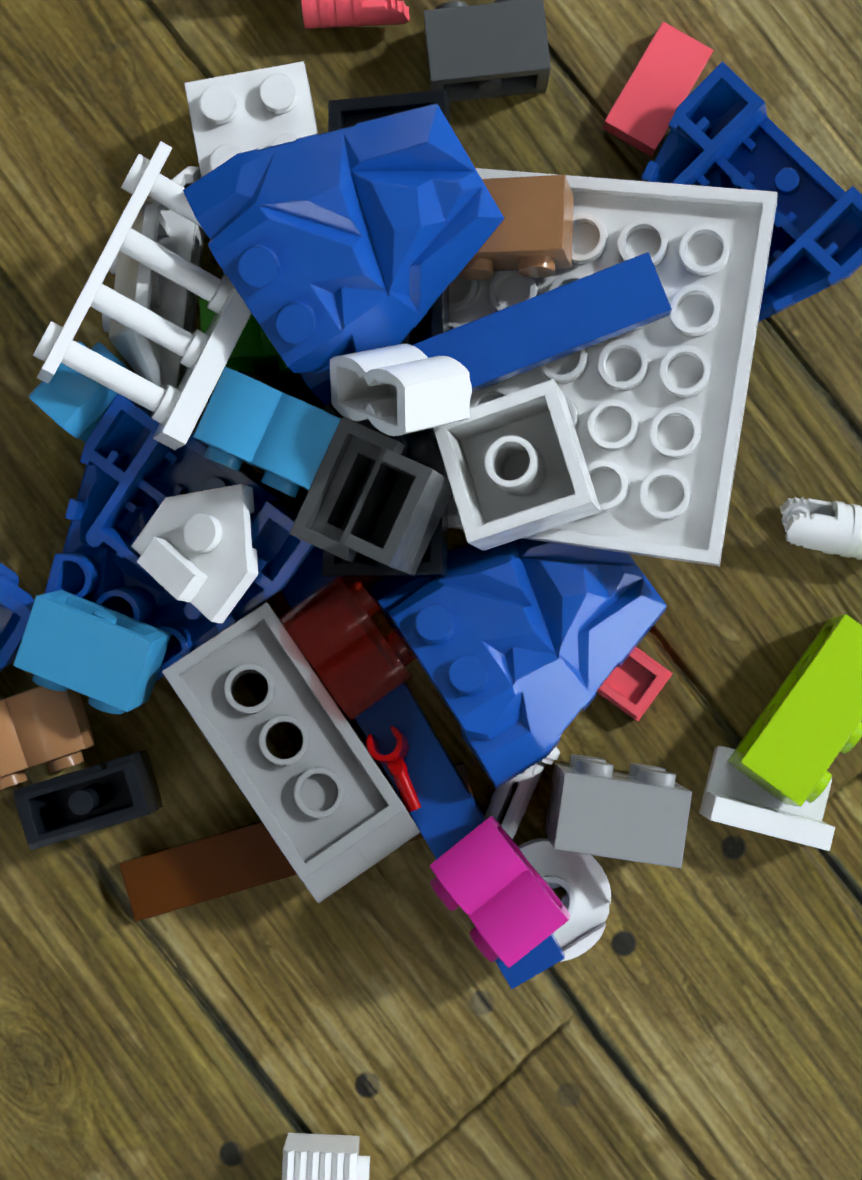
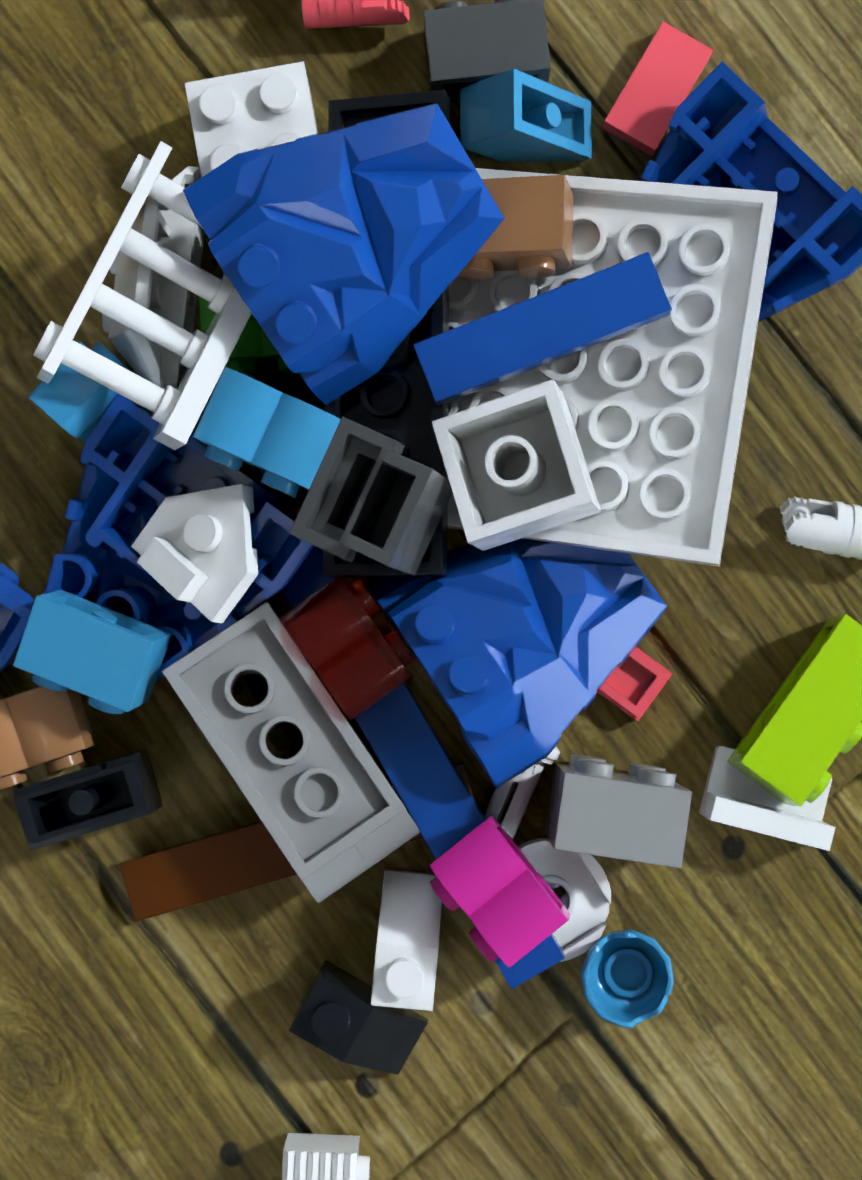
(344, 1024): none -> black slope
(397, 767): red hand -> none
(400, 389): white brick -> none
(407, 941): none -> white slope
(524, 120): none -> dark azure slope
(626, 977): none -> dark azure hair

